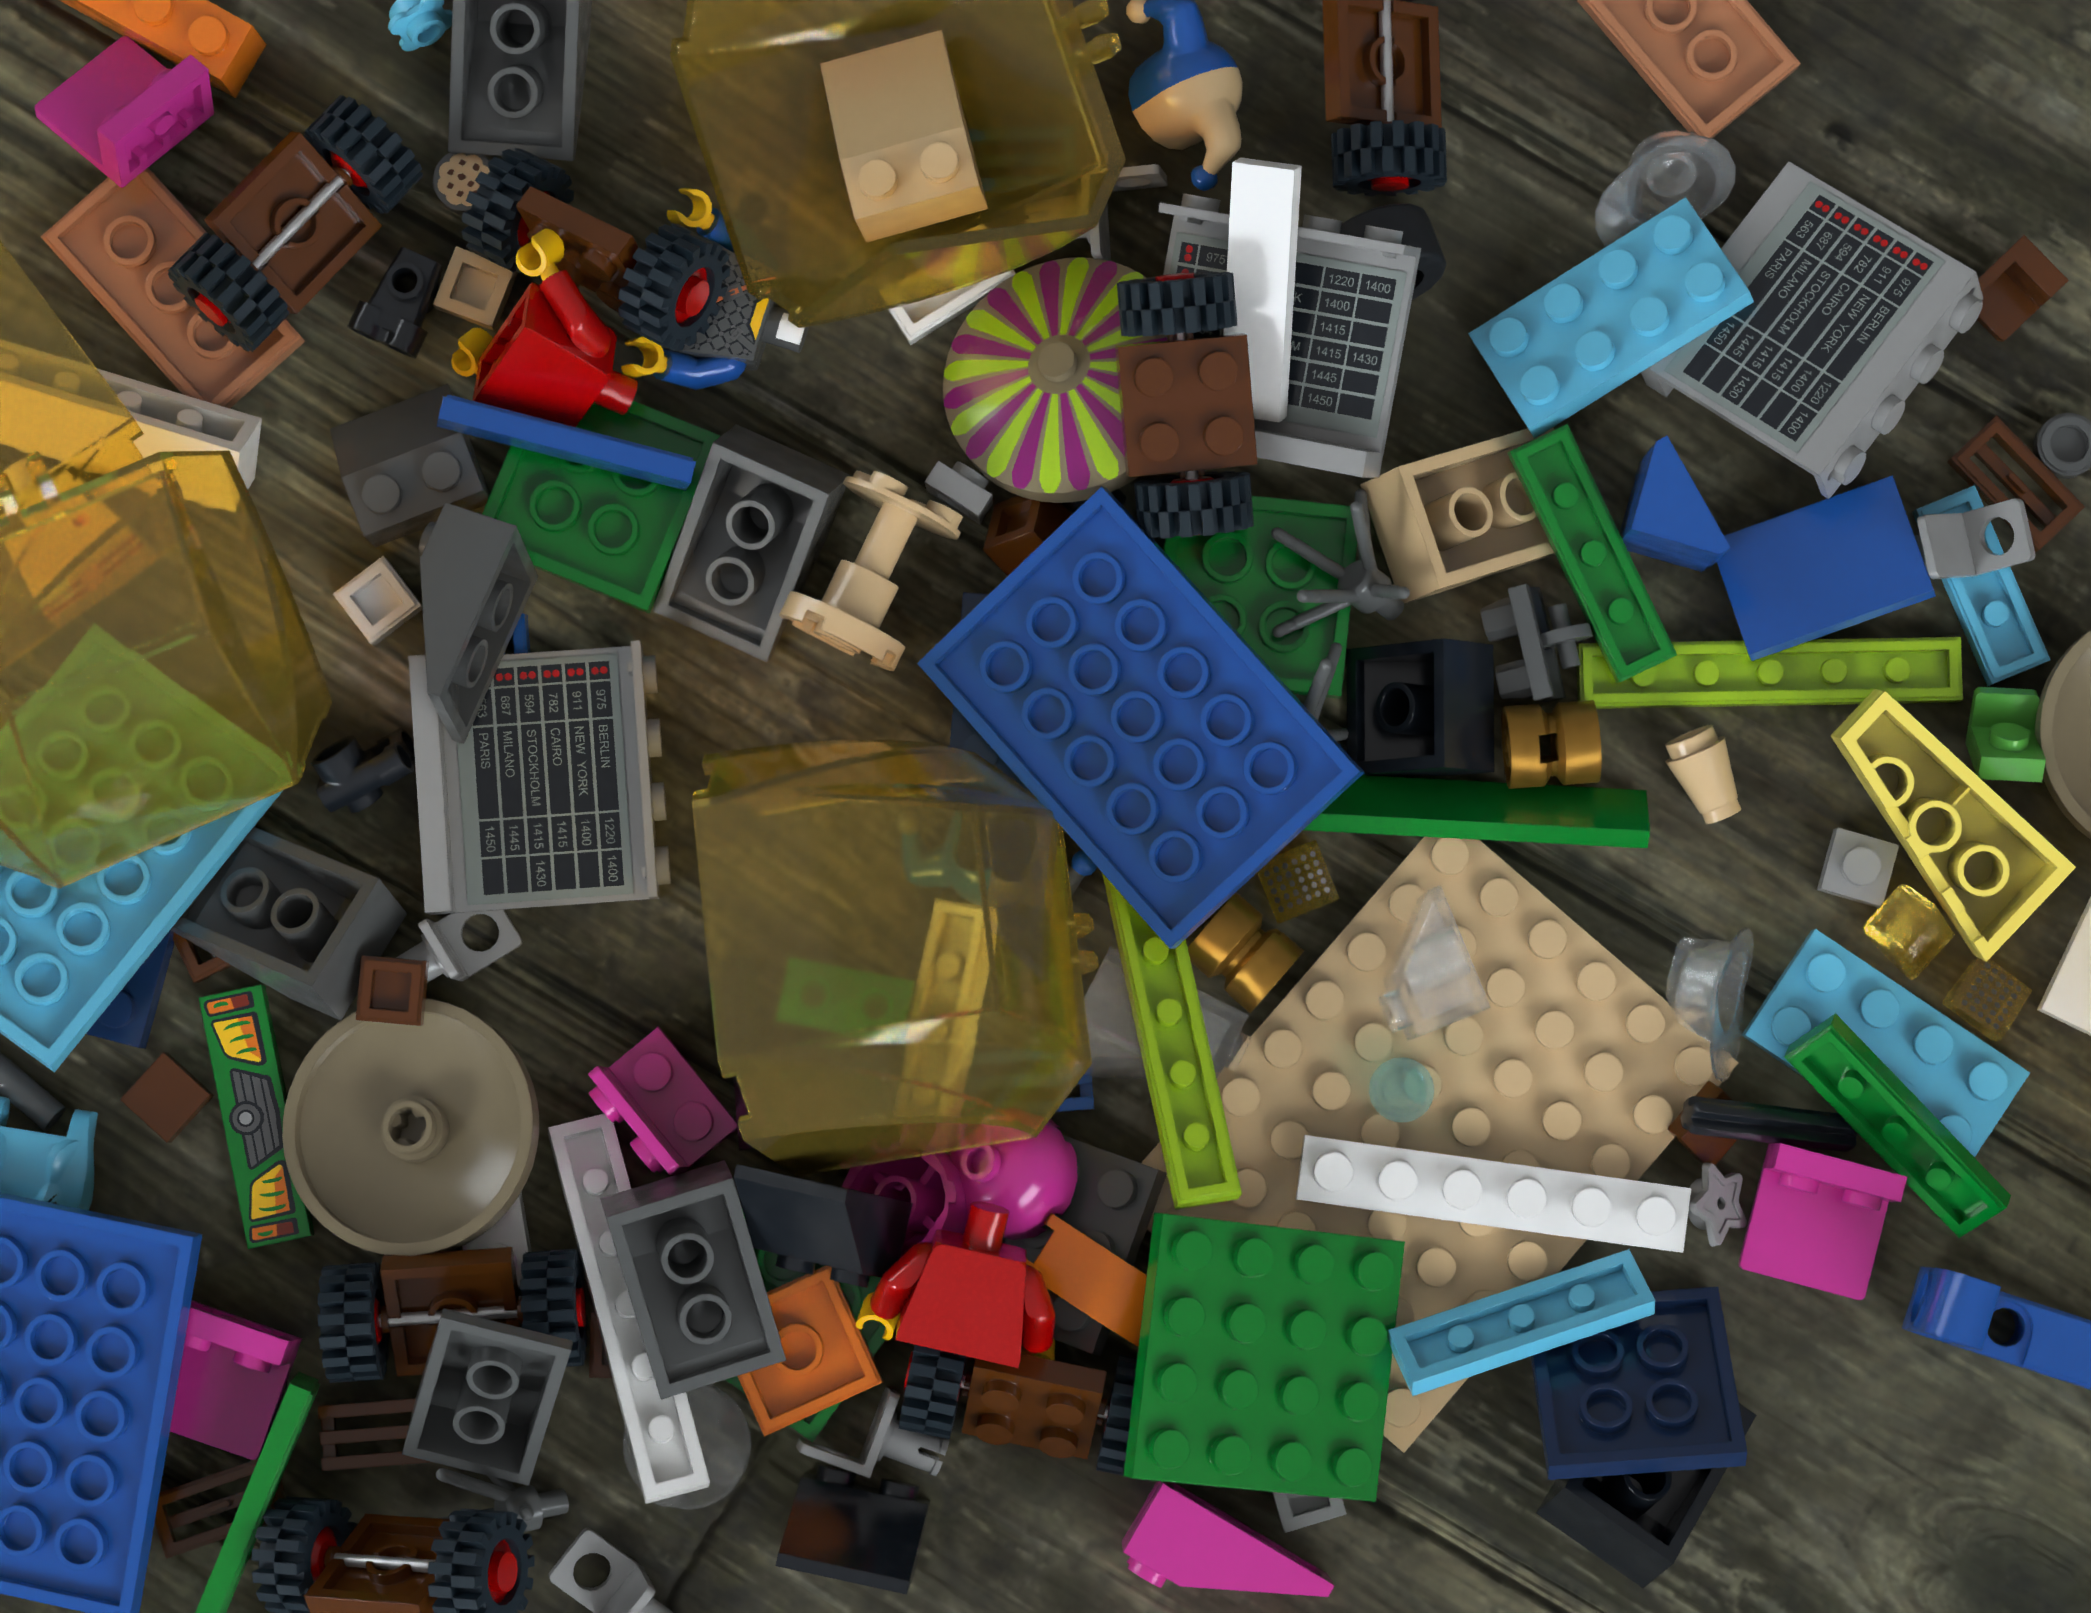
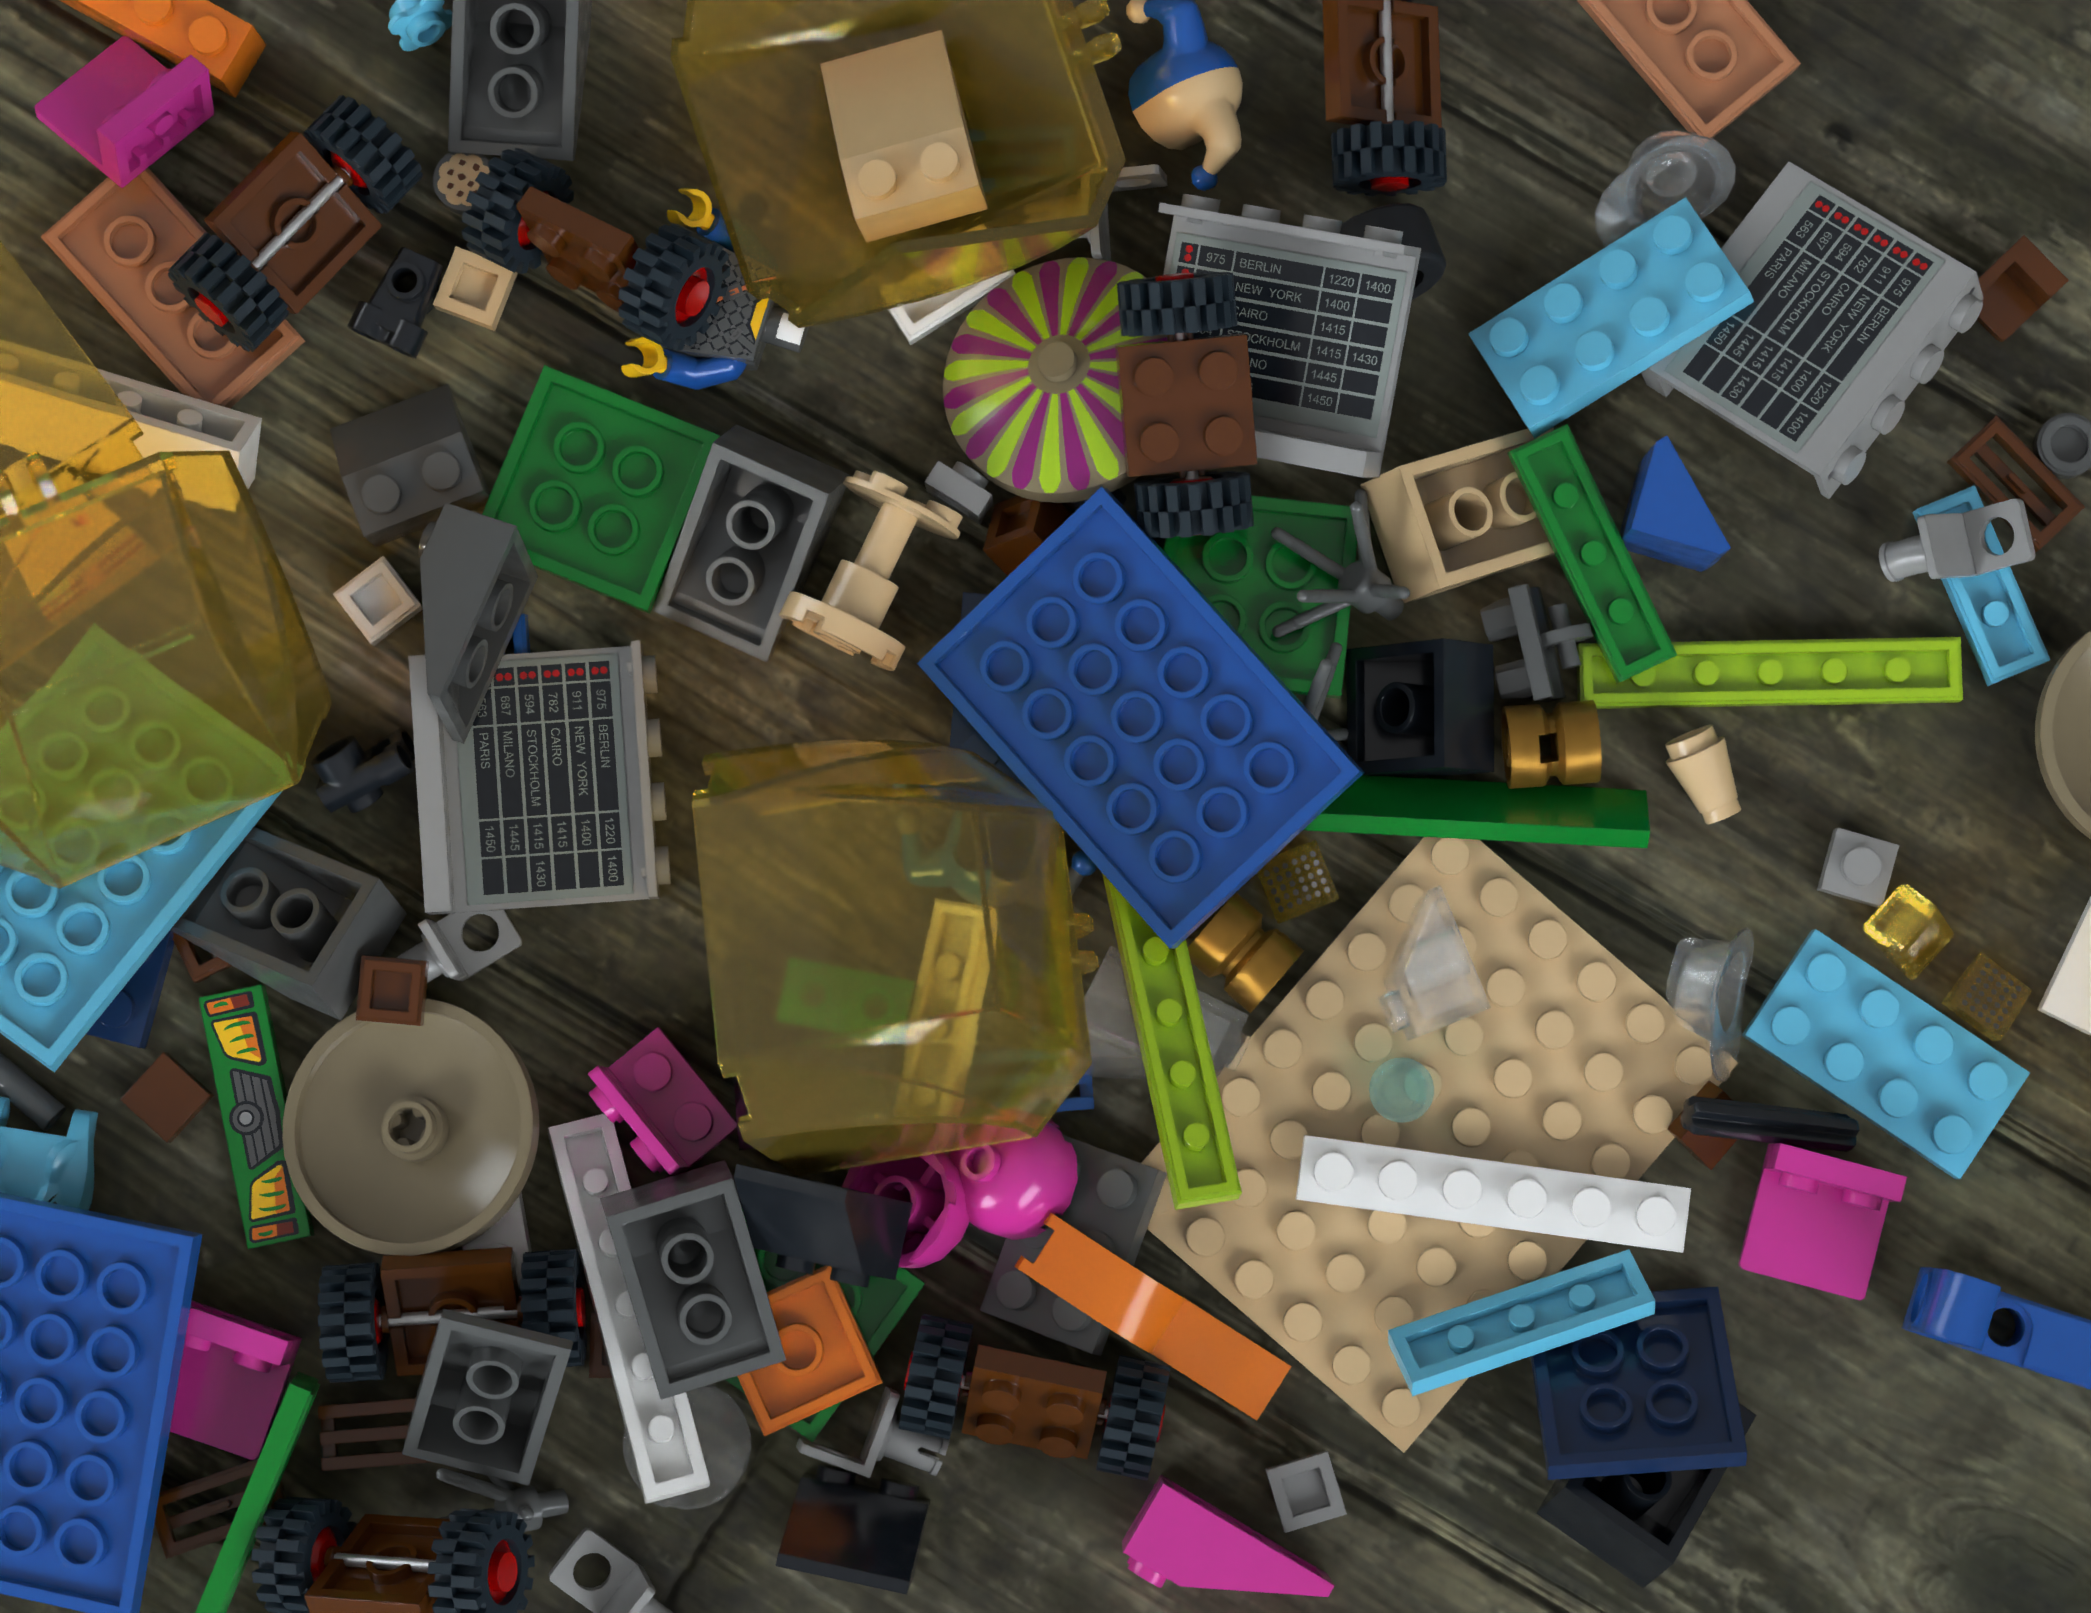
(550, 351): red torso -> none
(566, 442): blue tile -> none
(967, 1295): red torso -> none
(1263, 1358): green plate -> none
(1264, 268): white tile -> none
(1716, 1203): light grey plate -> none
(1823, 568): blue tile -> none
(1897, 1125): green tile -> none
(1957, 831): light yellow wedge -> none
(2003, 735): bright green bracket -> none

